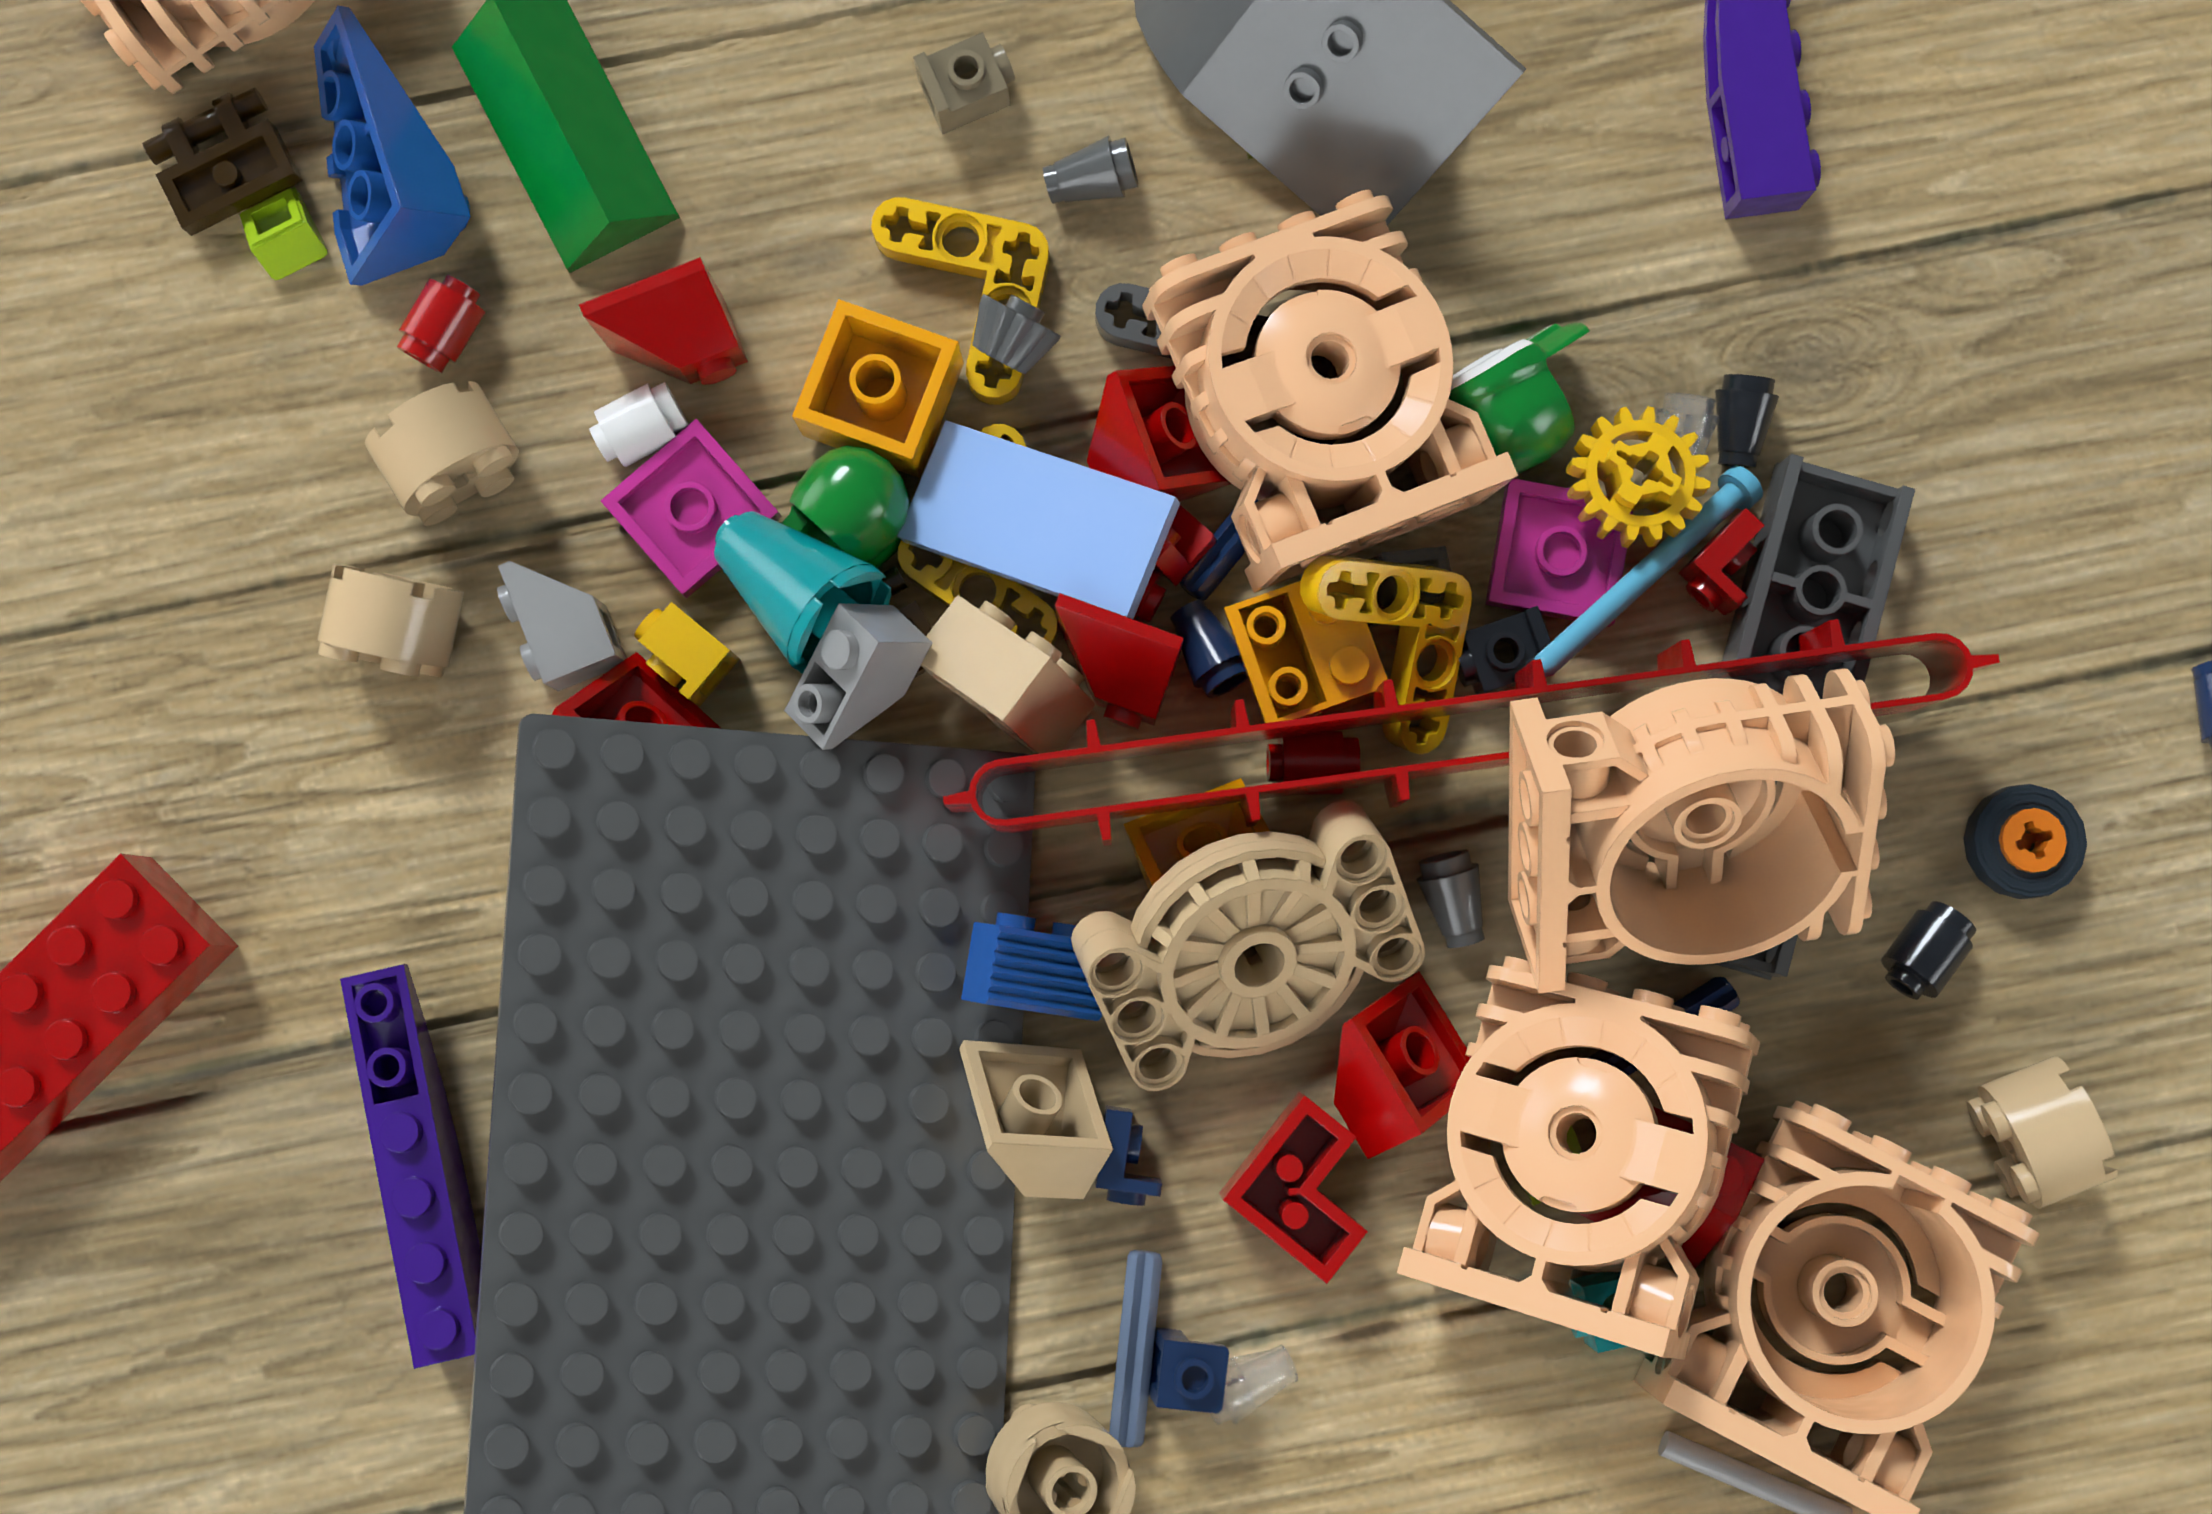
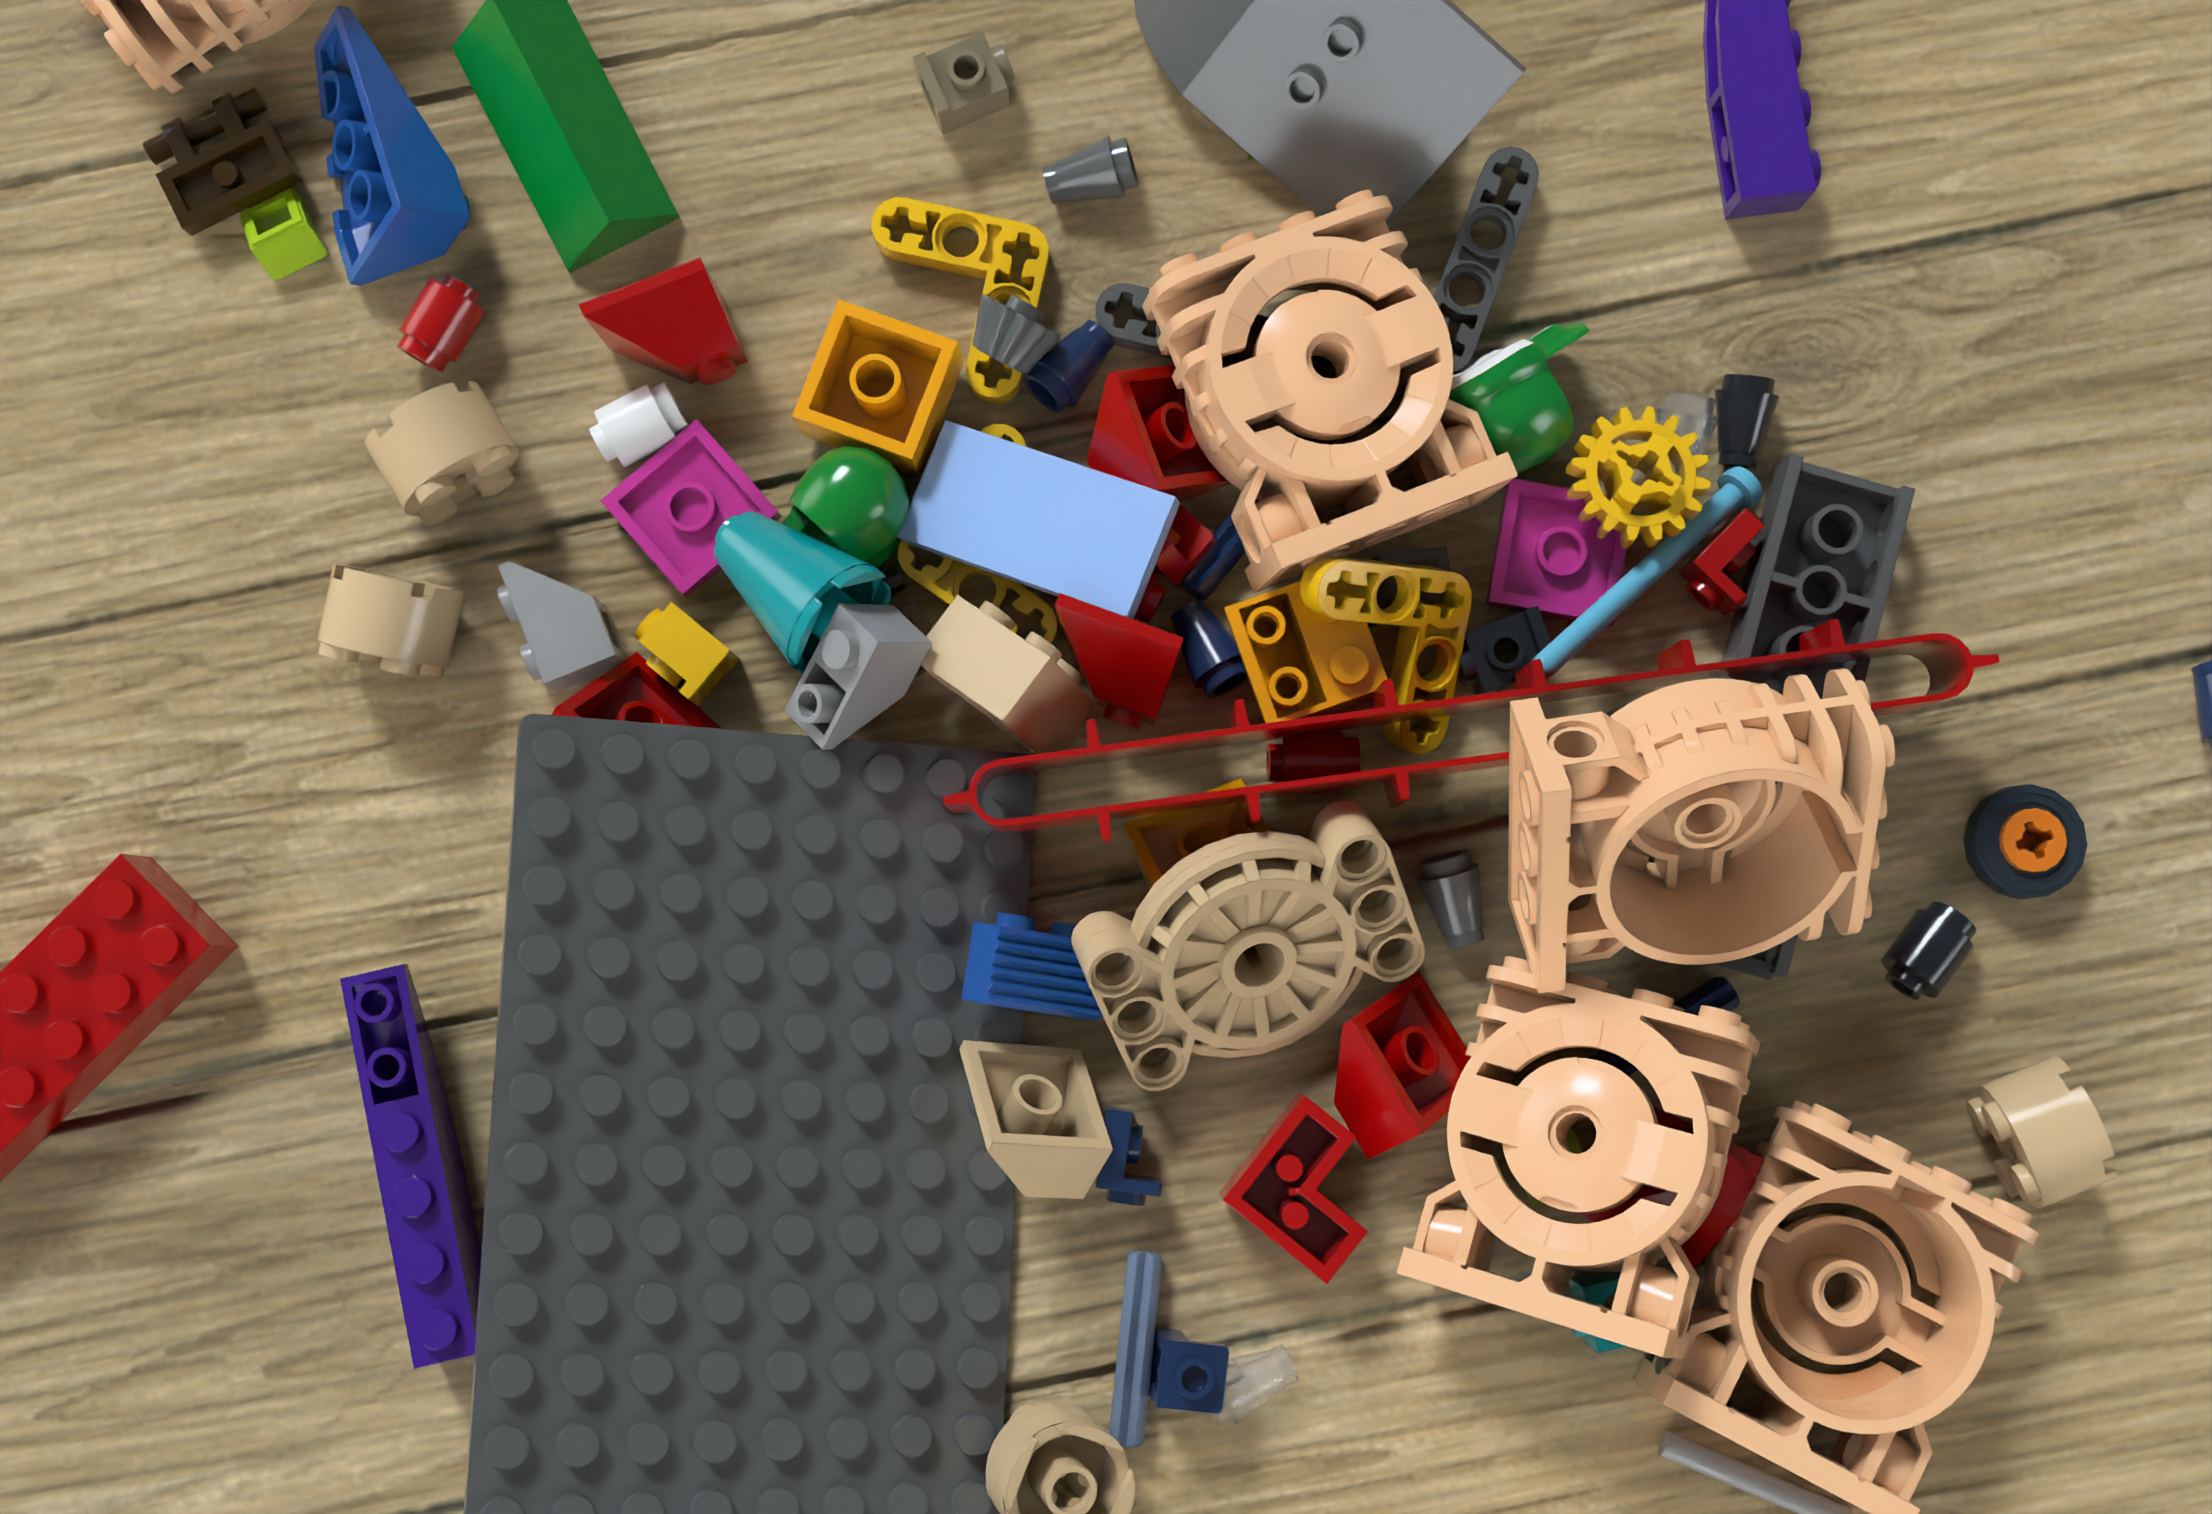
(1069, 366): none -> dark blue cone
(1485, 265): none -> dark grey beam

